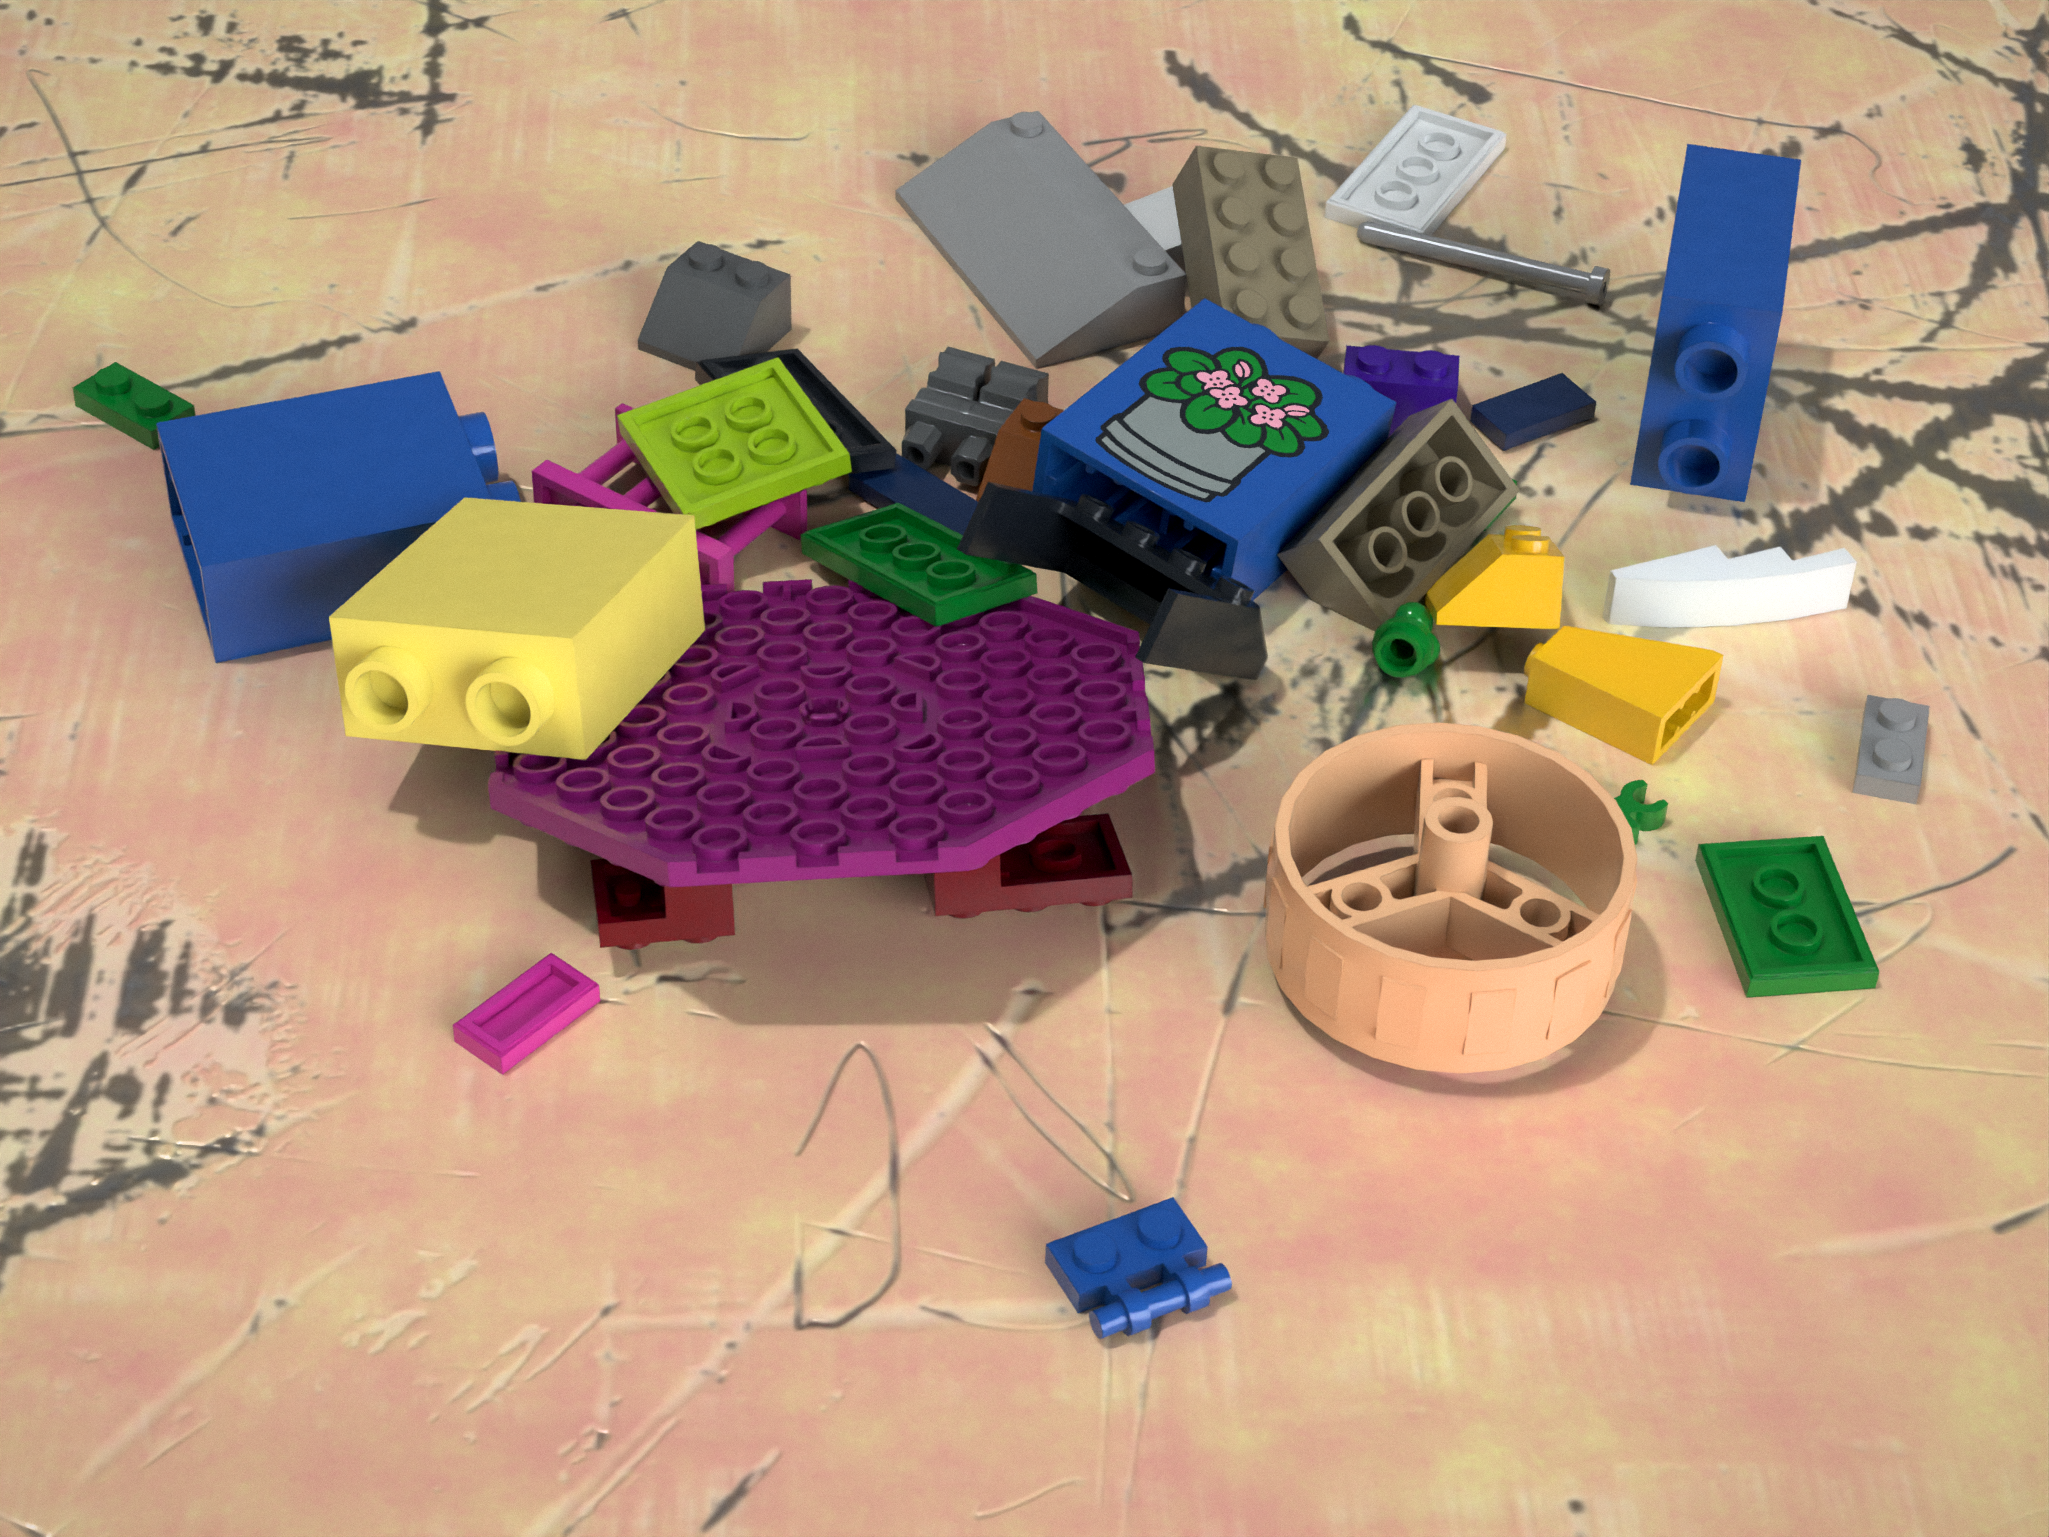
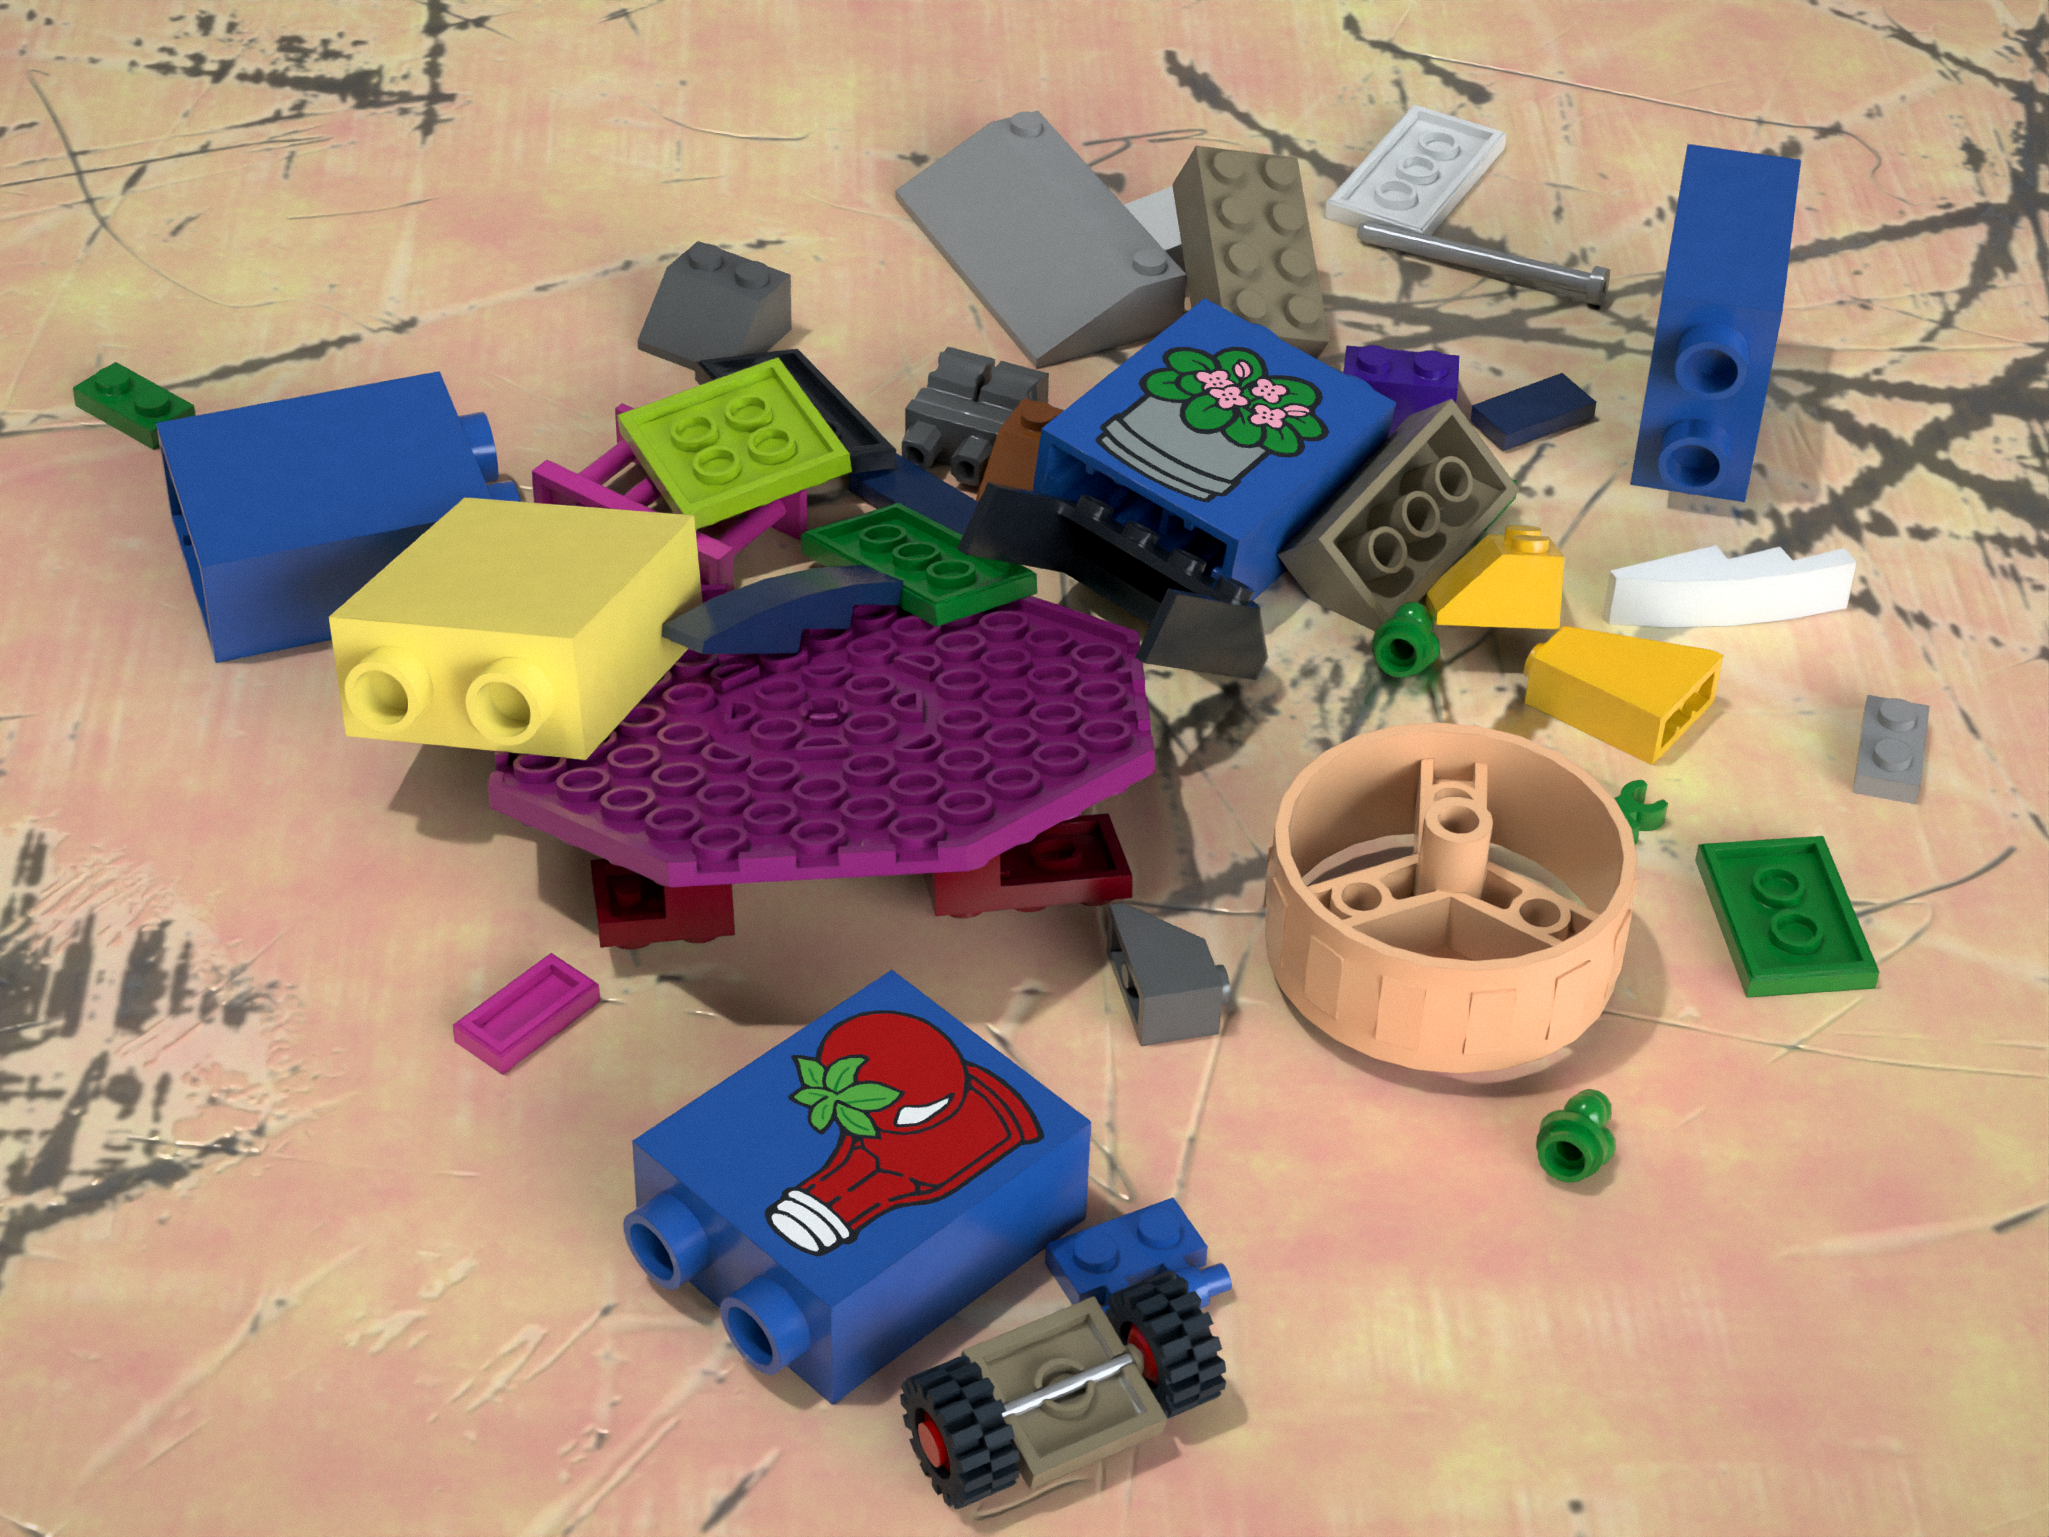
(775, 610): none -> dark blue slope
(857, 1186): none -> blue brick
(1063, 1390): none -> plate
(1165, 977): none -> dark grey slope
(1576, 1139): none -> green piece

